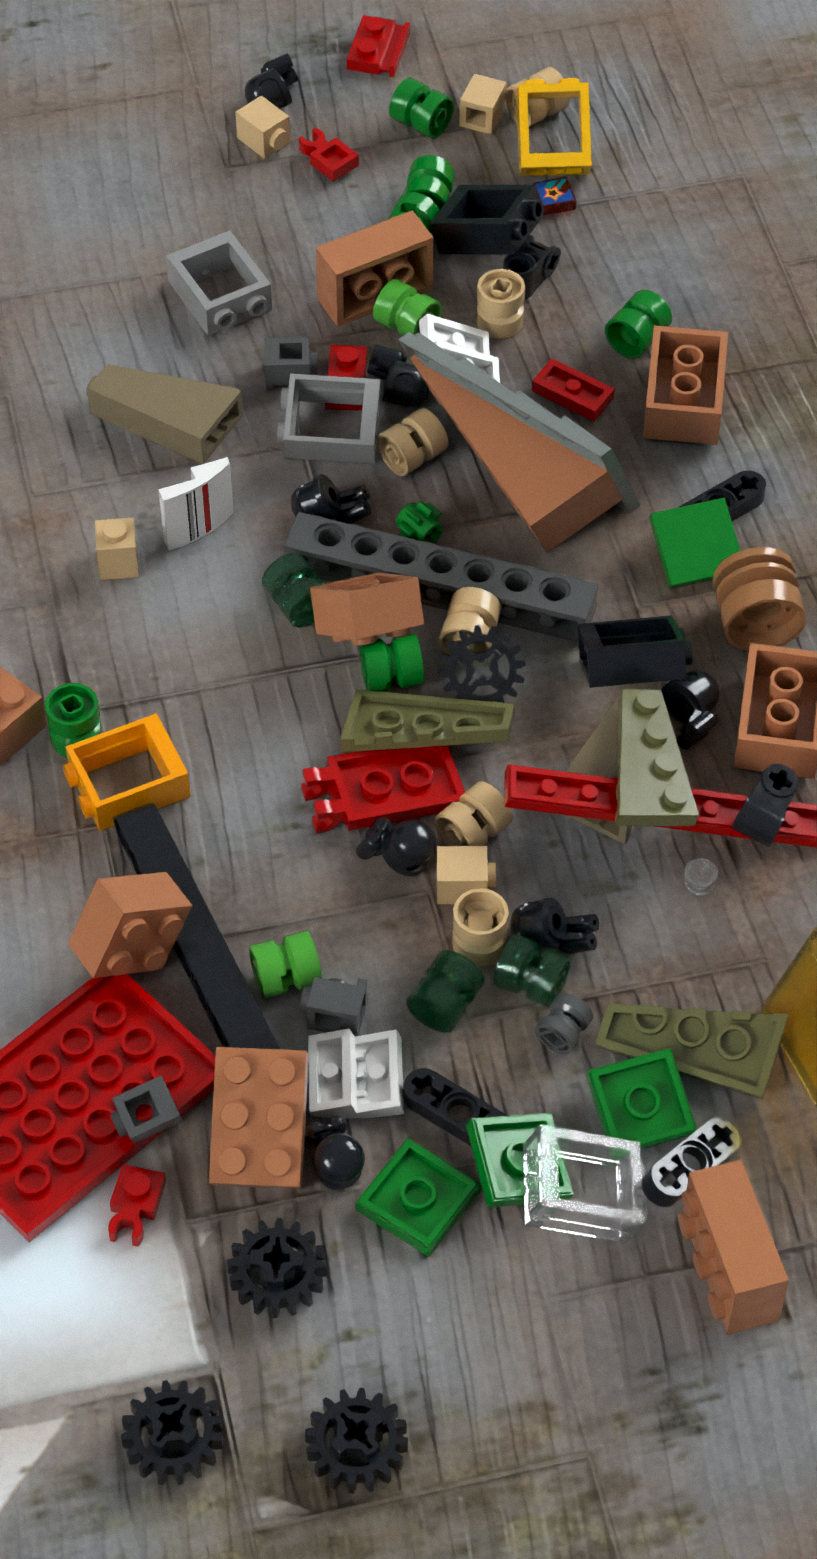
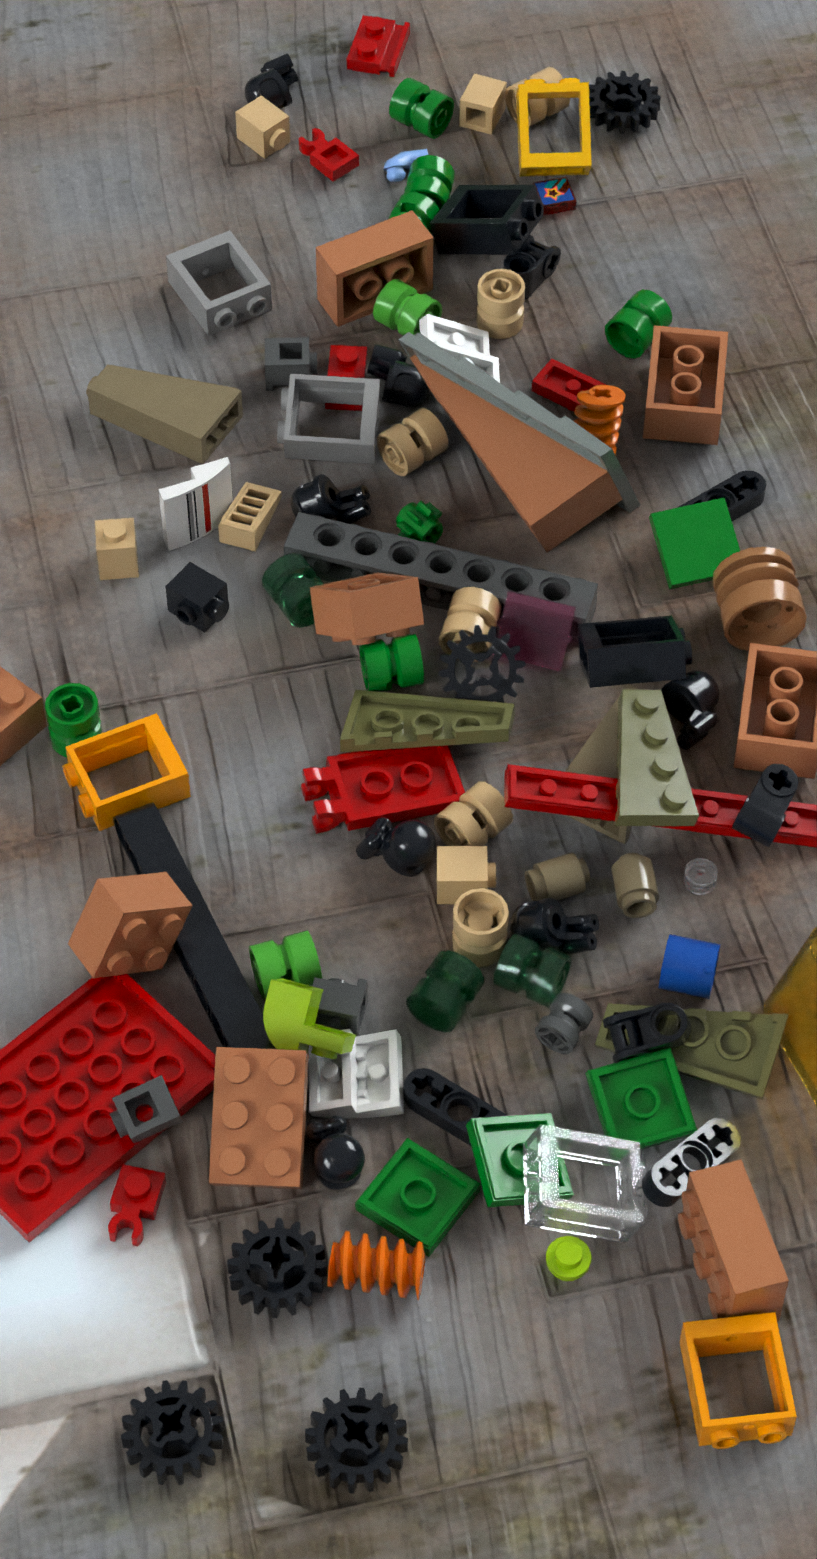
(197, 597): none -> black brick
(248, 535): none -> tan slope
(291, 1019): none -> lime brick
(376, 1264): none -> orange piece
(403, 160): none -> light blue arm
(538, 628): none -> clear pink piece
(557, 877): none -> dark tan brick
(568, 1258): none -> lime plate
(601, 412): none -> orange piece
(623, 101): none -> black gear
(635, 885): none -> dark tan brick
(644, 1031): none -> black piece
(689, 966): none -> blue piece
(729, 1337): none -> light orange window

